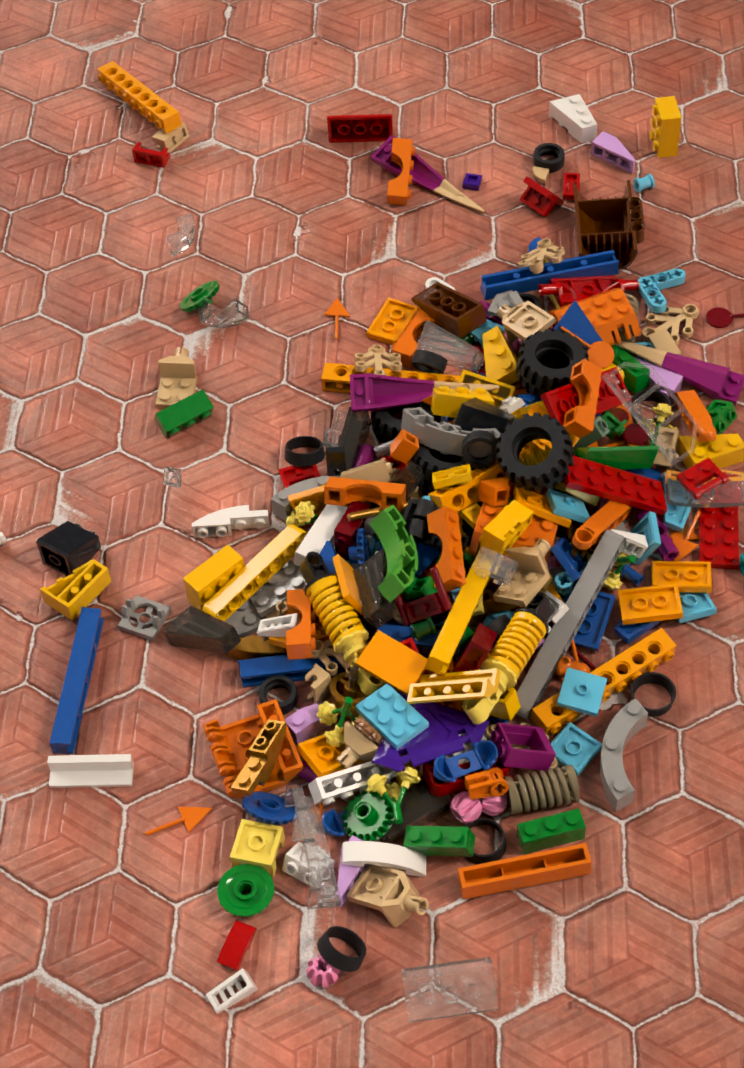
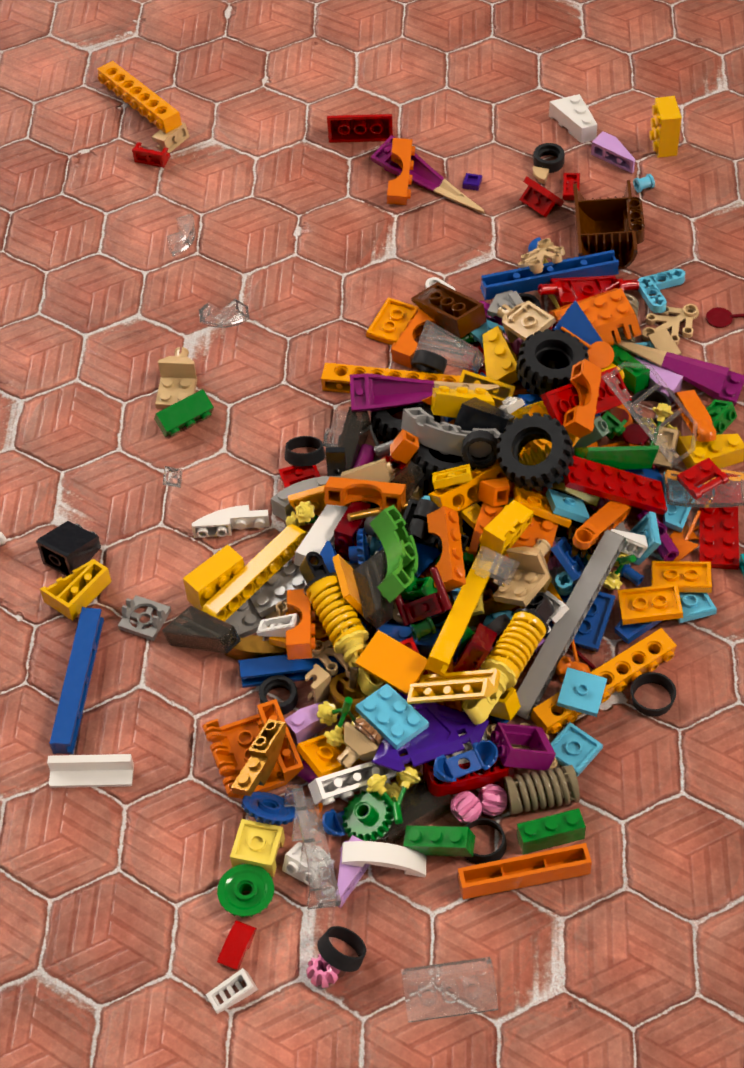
(190, 816): orange piece -> none
(200, 296): green gear -> none
(336, 310): orange piece -> none
(377, 354): tan plant -> none
(388, 892): tan plate -> none
(485, 783): orange piece -> none
(612, 773): light grey brick -> none

